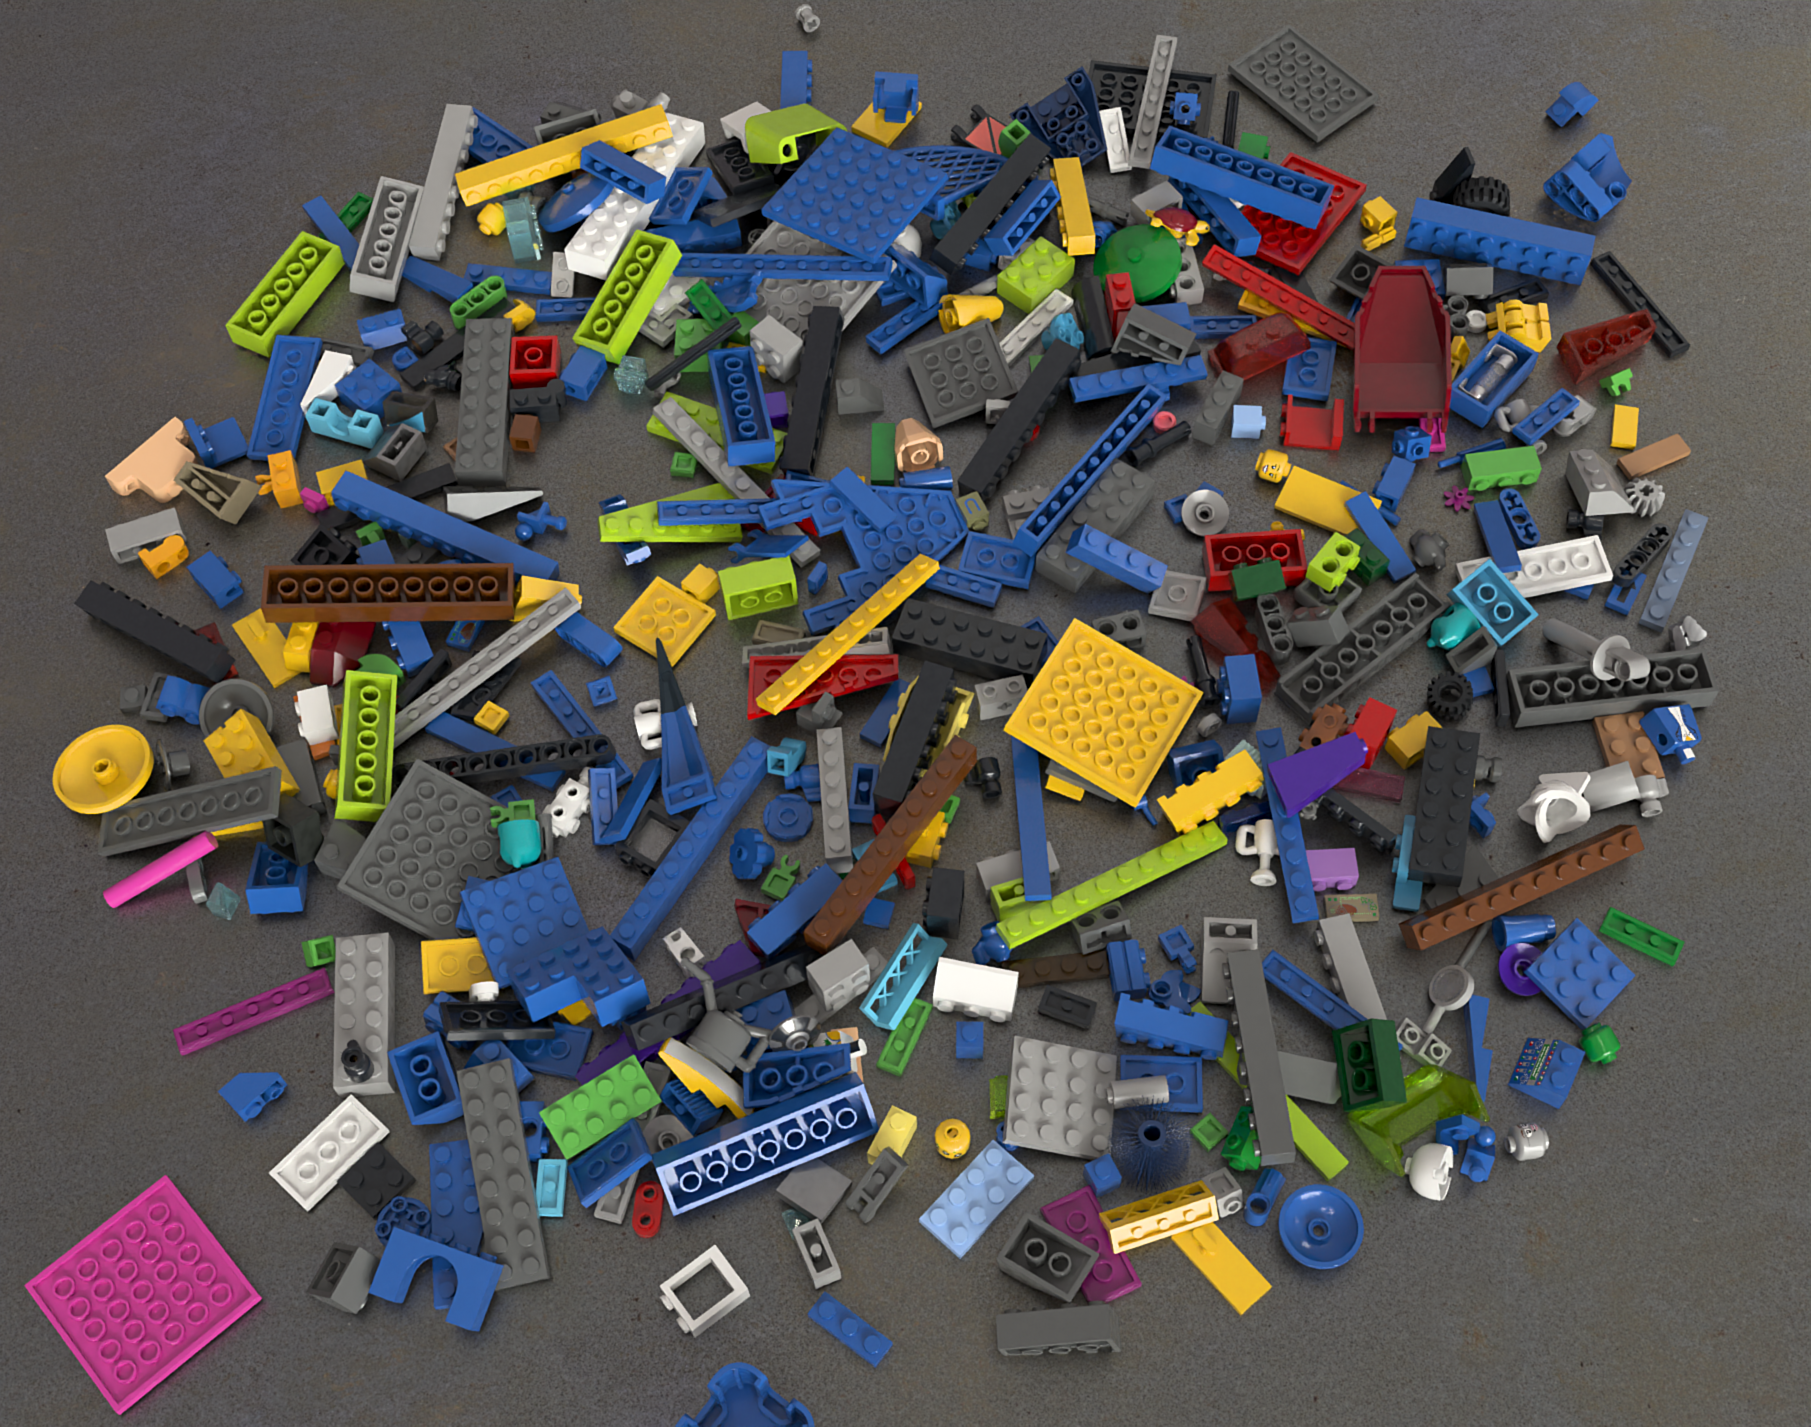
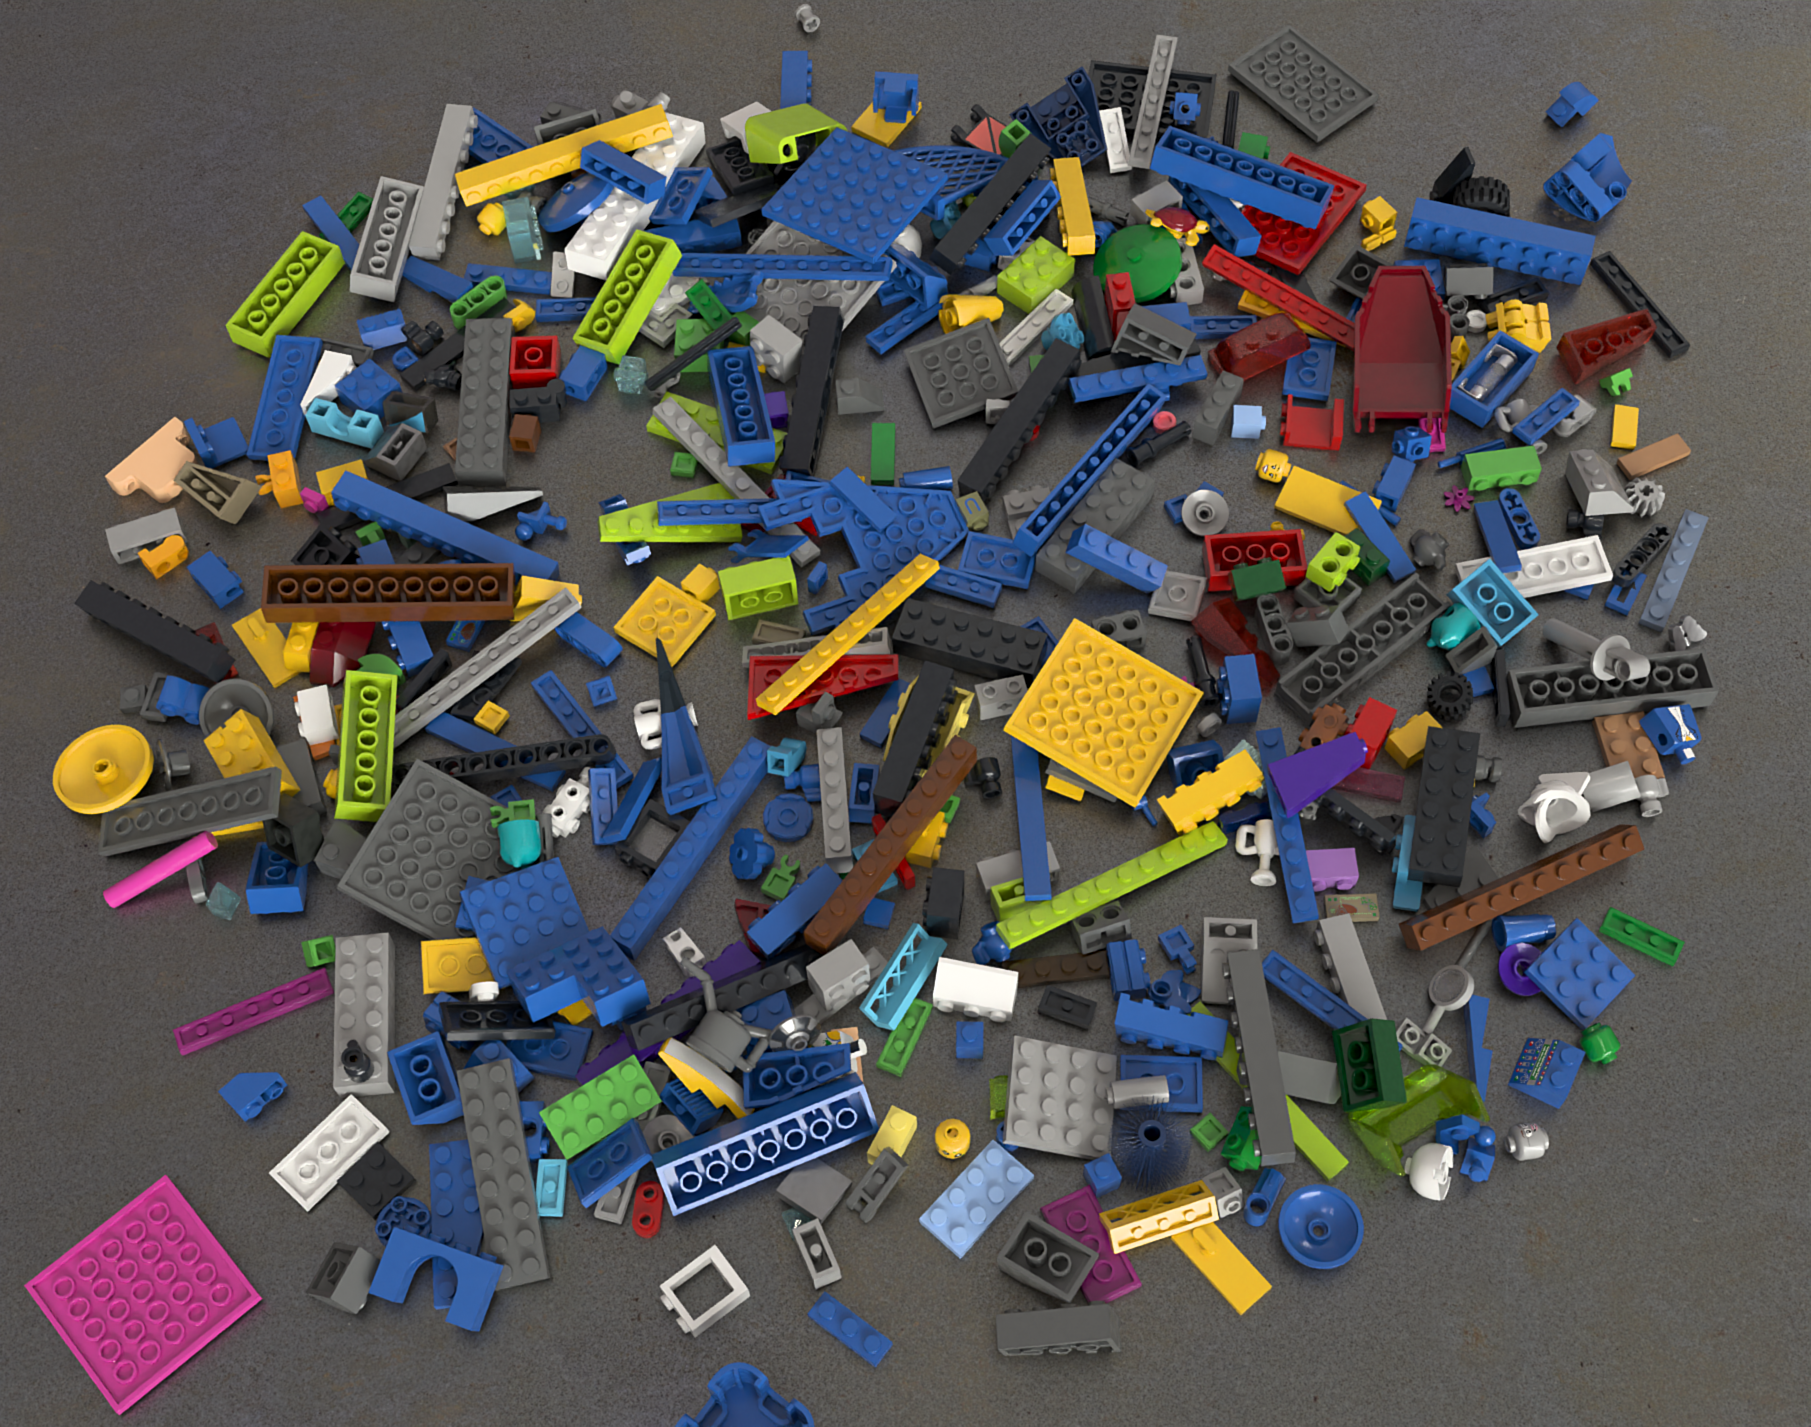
(916, 446): light nougat cone -> none
(1391, 822): none -> black tile

